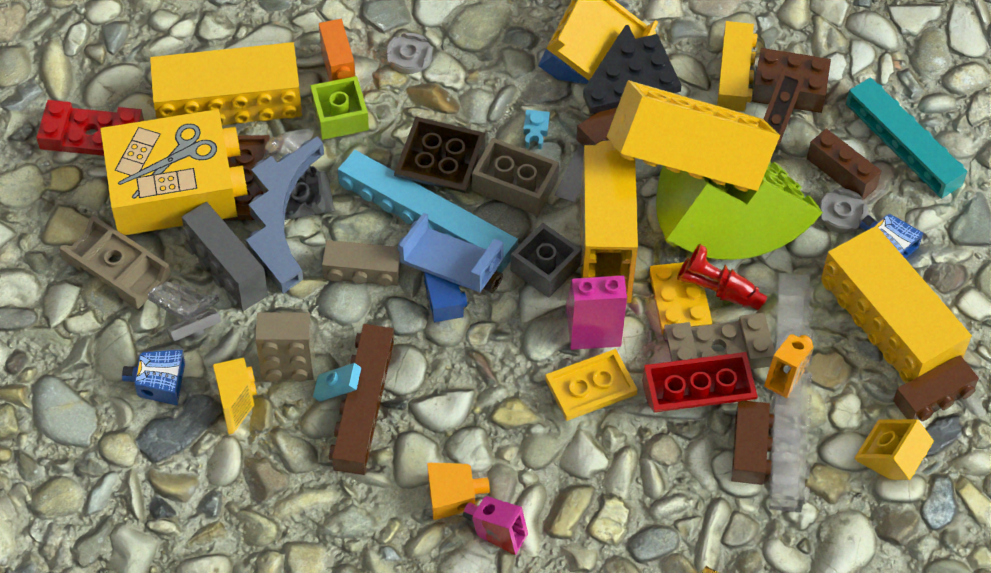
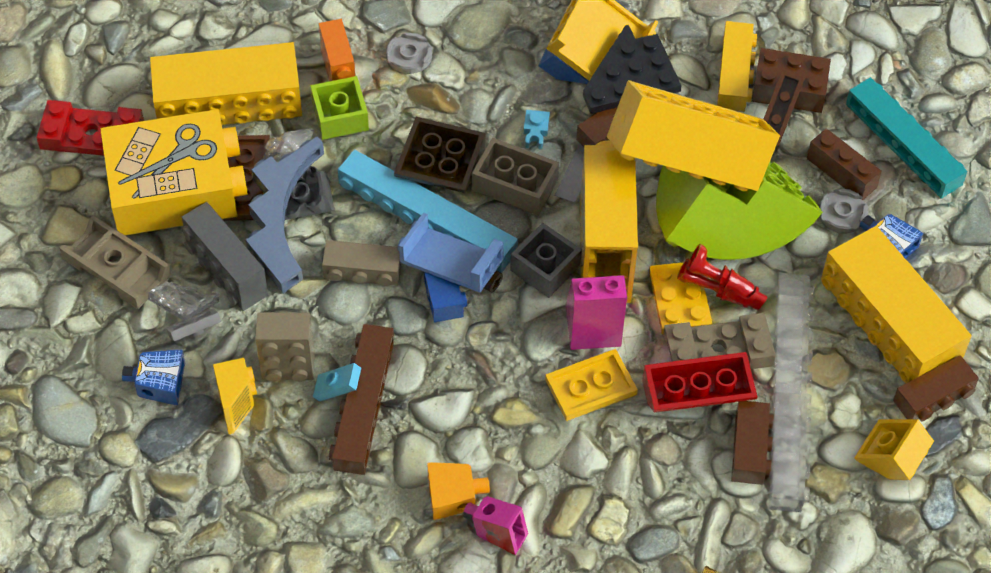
(794, 353): light orange torso -> none

